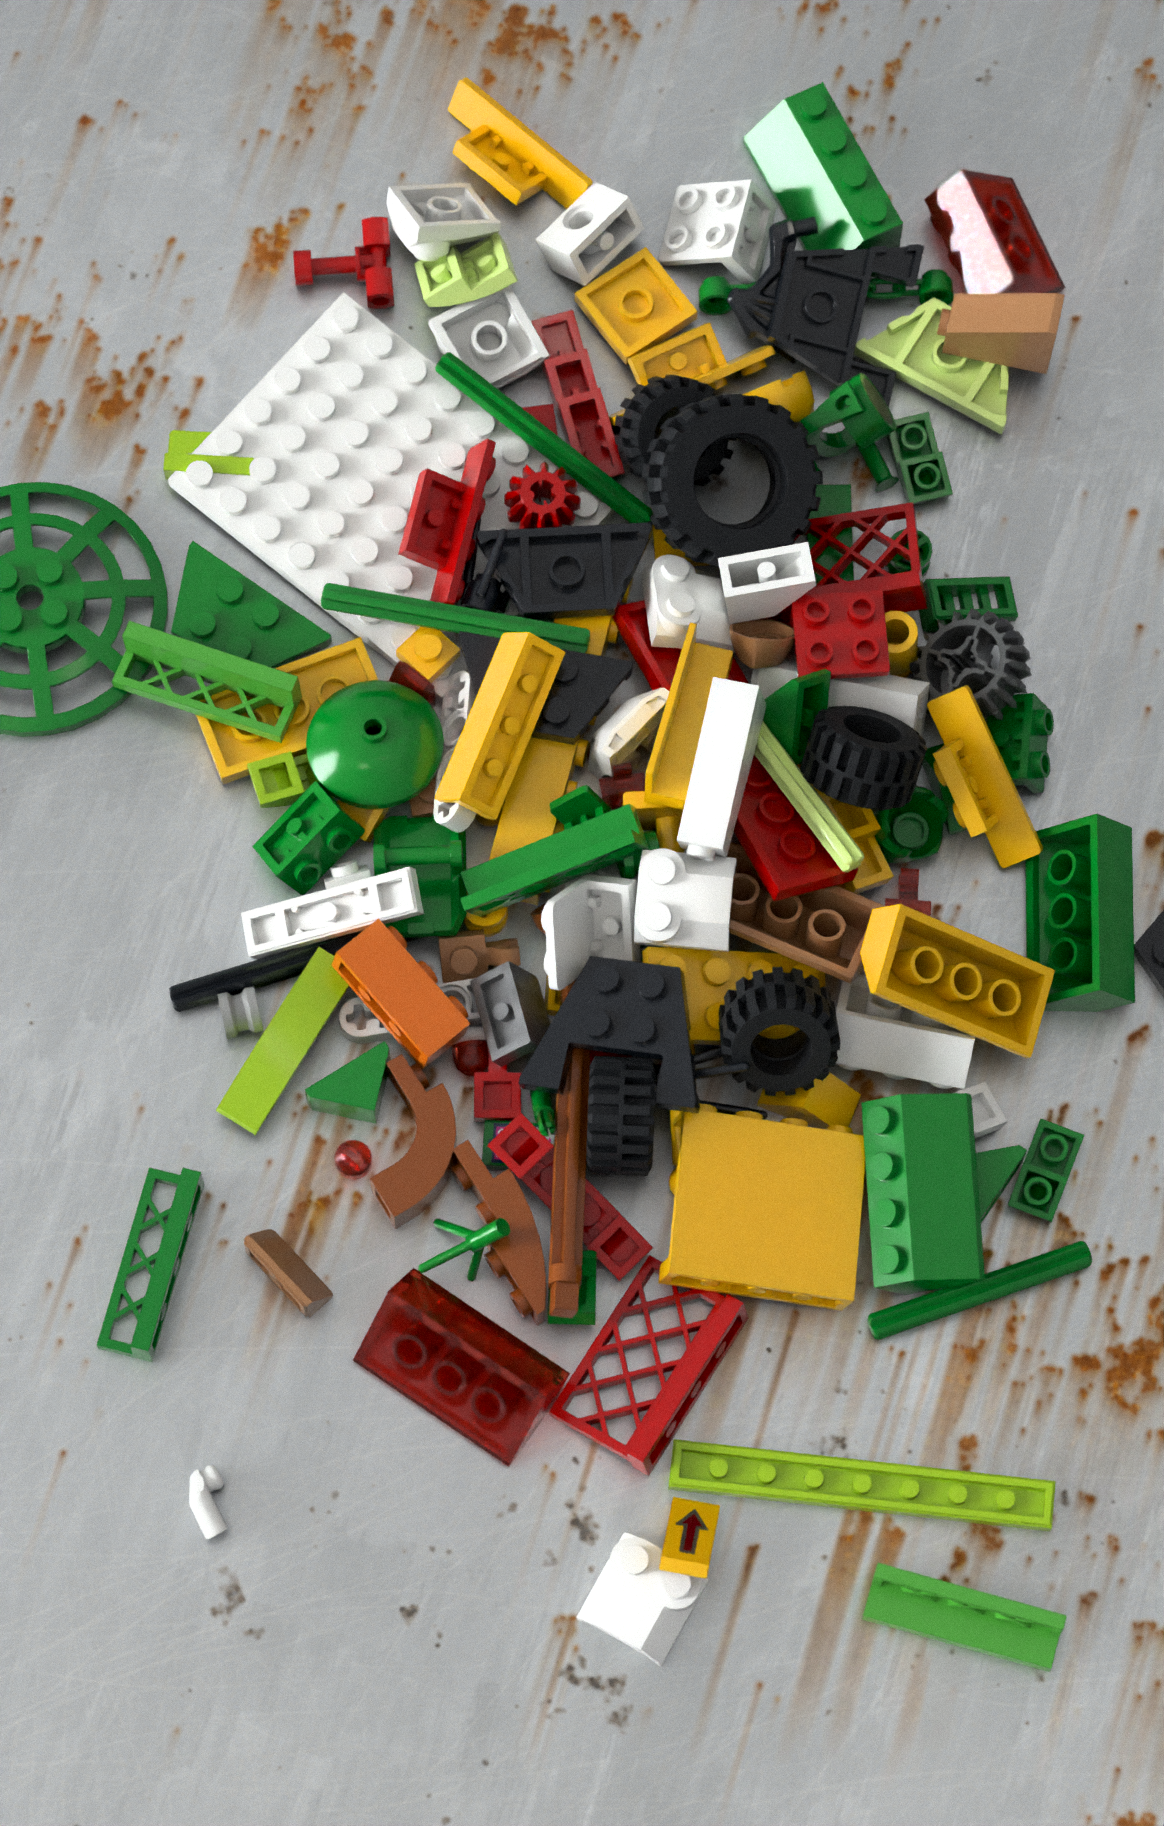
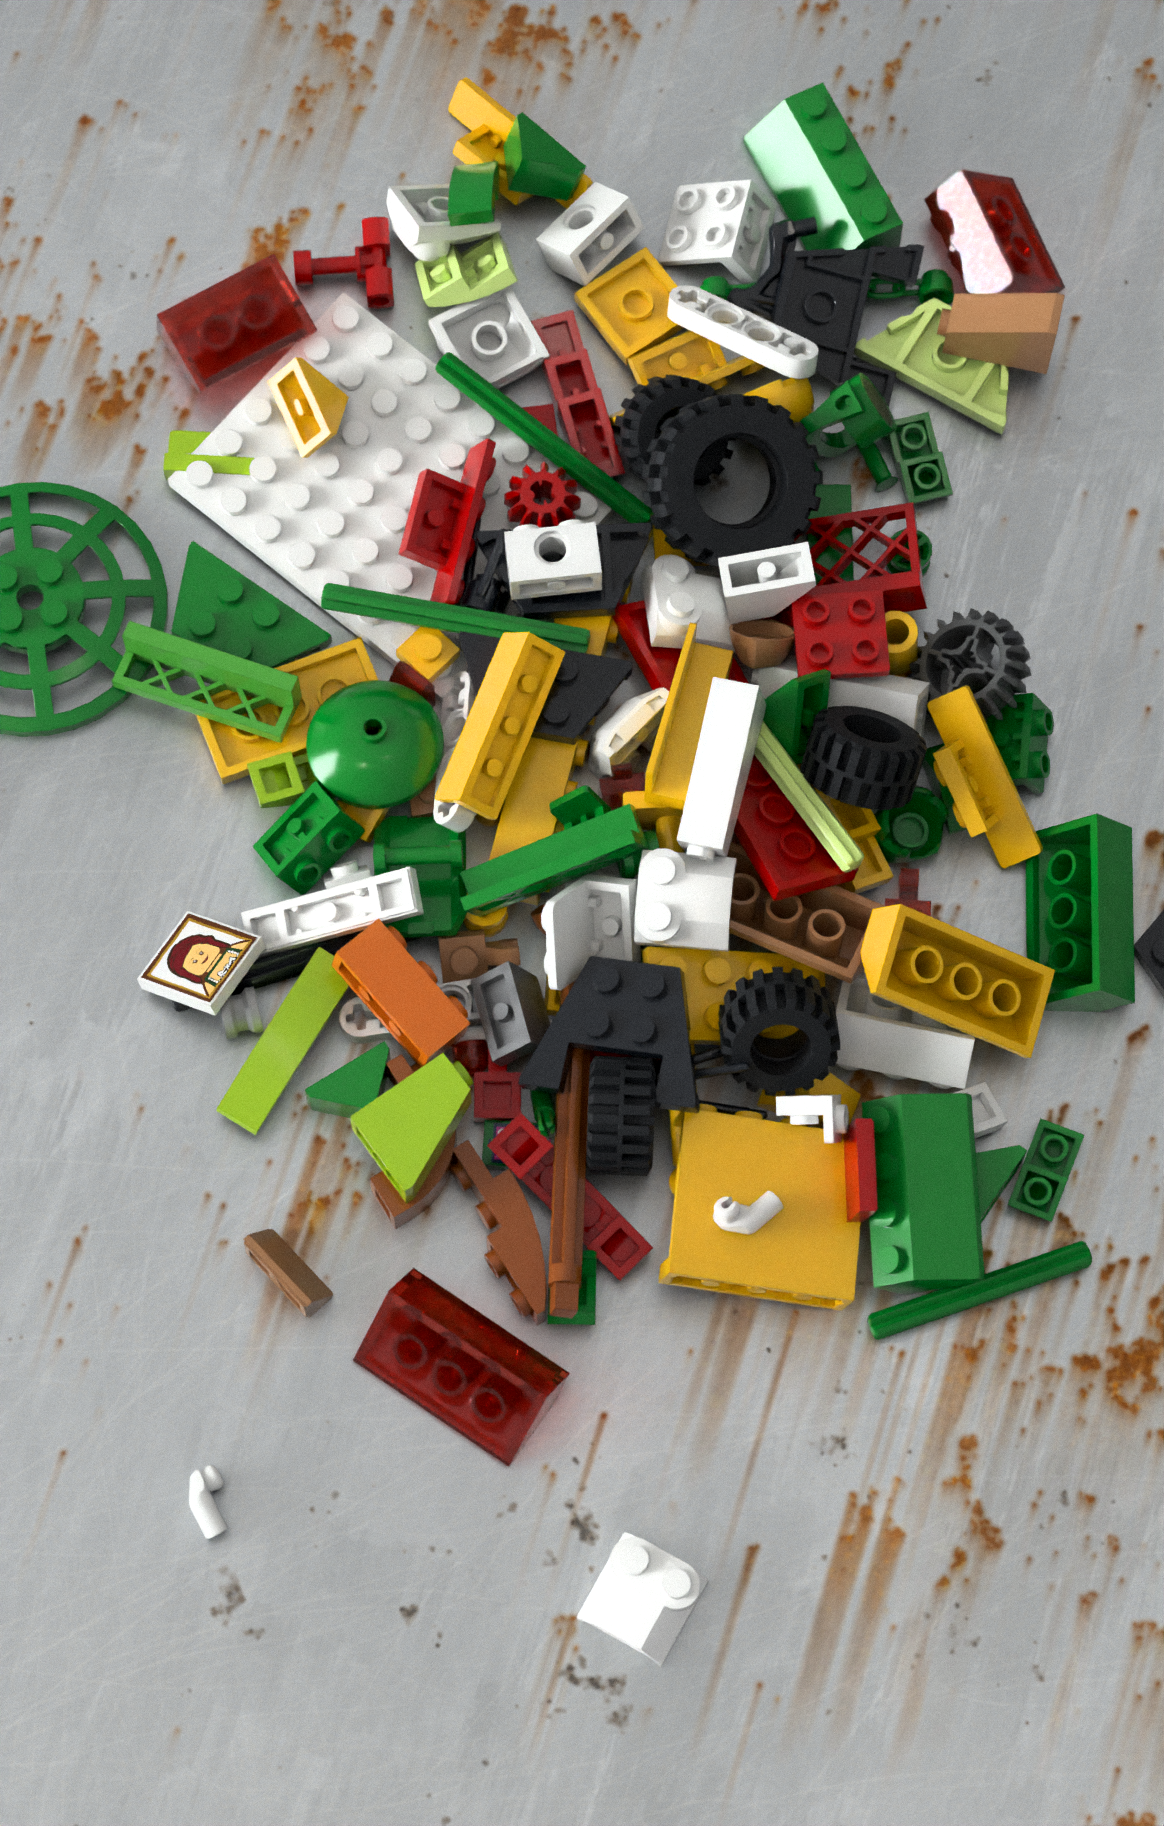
(166, 1267): green fence -> none
(201, 963): none -> tile
(234, 324): none -> clear red slope
(308, 404): none -> yellow slope
(346, 1166): clear red hinge -> none
(414, 1122): none -> lime slope
(473, 193): none -> green slope
(474, 1241): green plant -> none
(535, 577): none -> white brick
(539, 163): none -> green slope
(677, 1393): red fence -> none
(689, 1537): yellow tile -> none
(744, 1218): none -> white arm
(779, 350): none -> white beam
(806, 1108): none -> white bracket
(860, 1170): none -> red tile
(862, 1485): lime tile -> none
(945, 589): green slope -> none
(964, 1617): bright green fence -> none

